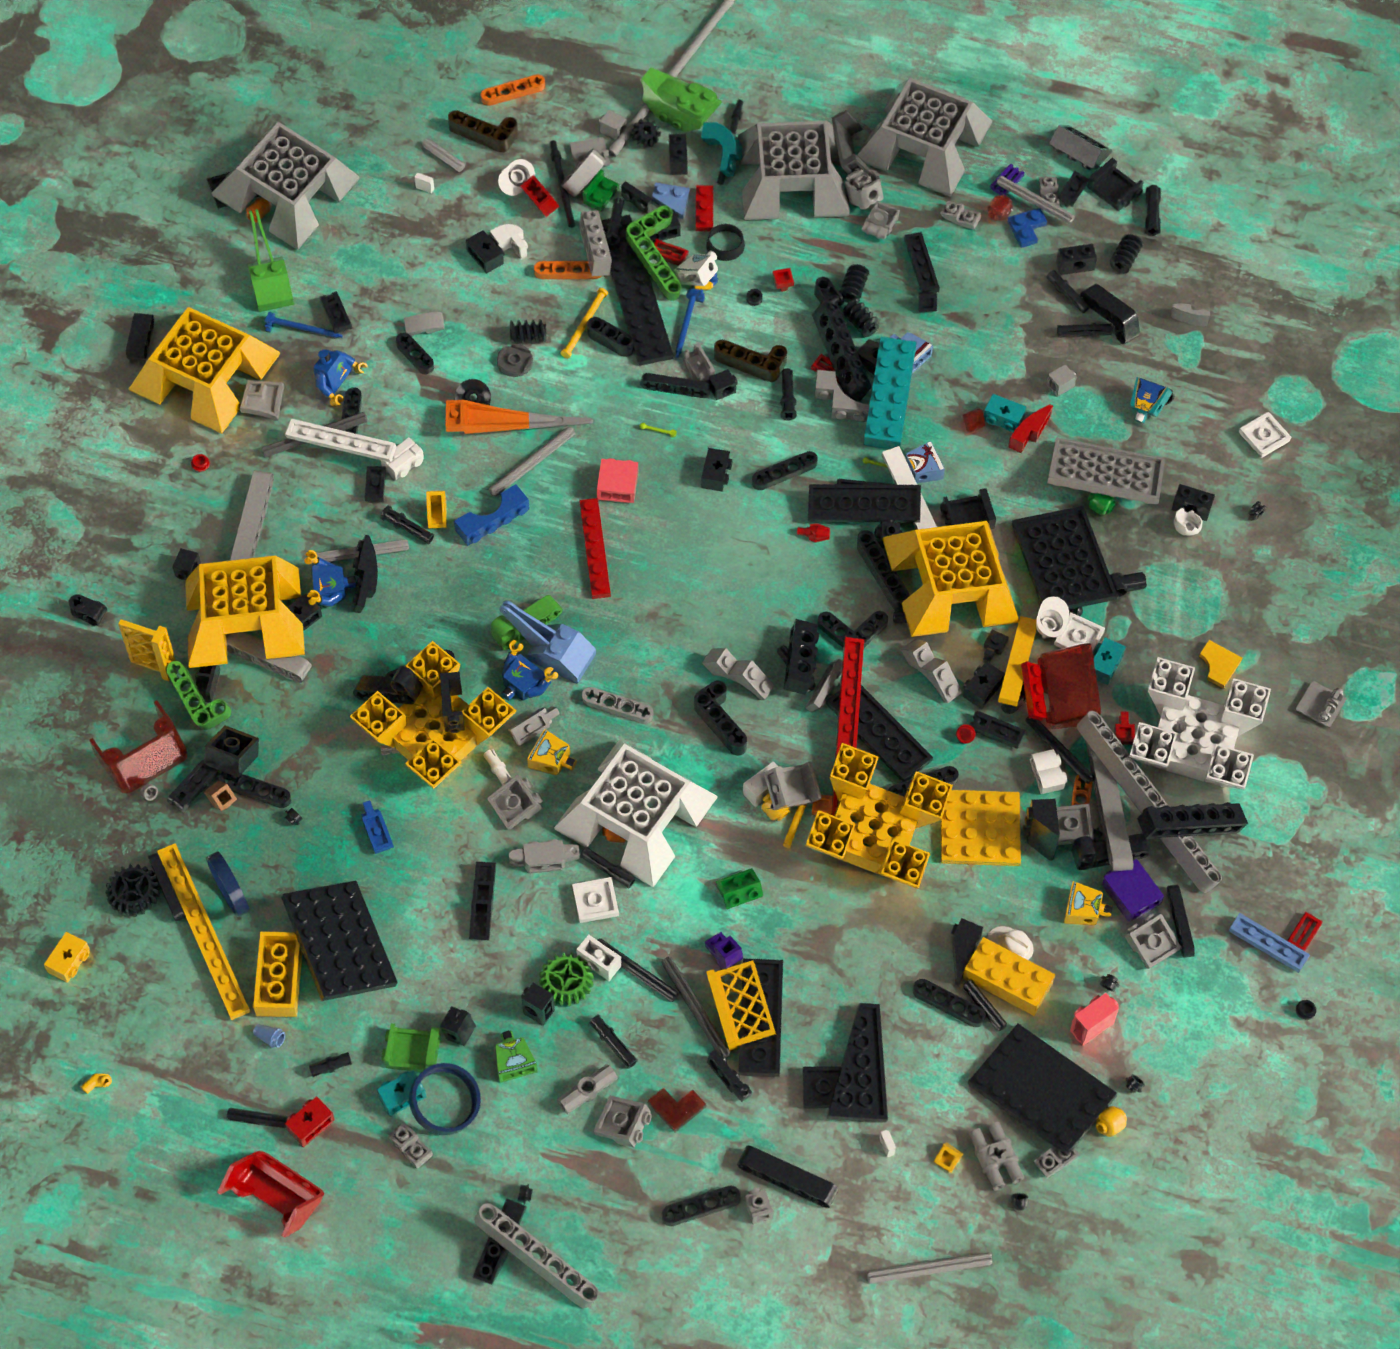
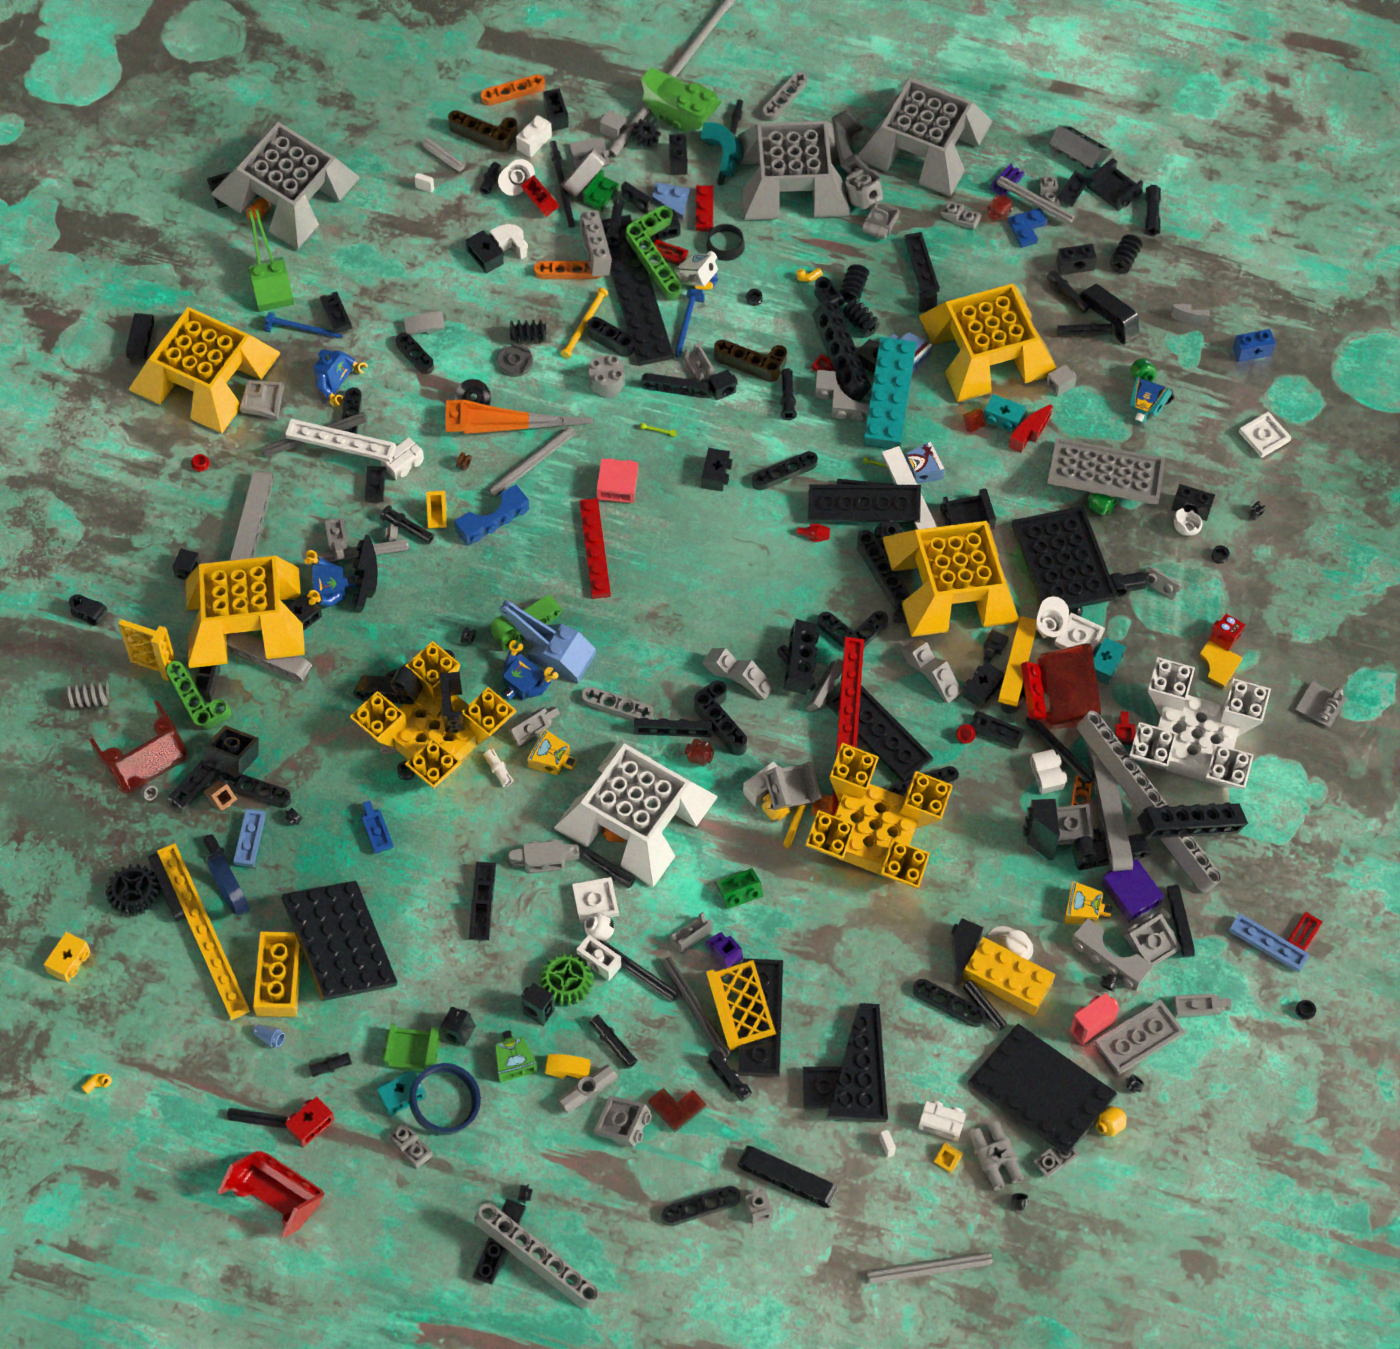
(88, 695): none -> light grey piece
(213, 846): none -> black axle
(249, 838): none -> medium blue plate
(336, 536): none -> light grey hinge
(391, 532): none -> light grey plate
(404, 776): none -> black bush
(463, 461): none -> reddish brown bush
(468, 636): none -> black bush
(490, 178): none -> black axle
(515, 801): light grey plate -> none
(534, 136): none -> white brick
(555, 109): none -> black brick
(562, 1065): none -> yellow slope
(599, 926): none -> white head
(606, 376): none -> light grey brick
(667, 727): none -> black plate
(691, 933): none -> light grey hinge
(699, 752): none -> clear red head
(783, 95): none -> light grey beam
(783, 279): red tile -> none
(808, 277): none -> yellow arm
(942, 1120): none -> white brick
(981, 828): yellow plate -> none
(988, 331): none -> yellow slope
(1130, 970): none -> light grey arch
(1139, 1037): none -> light grey plate
(1143, 369): none -> green head
(1162, 583): none -> light grey hinge
(1200, 1005): none -> light grey hinge
(1220, 560): none -> black bush
(1226, 632): none -> red head
(1254, 345): none -> blue brick

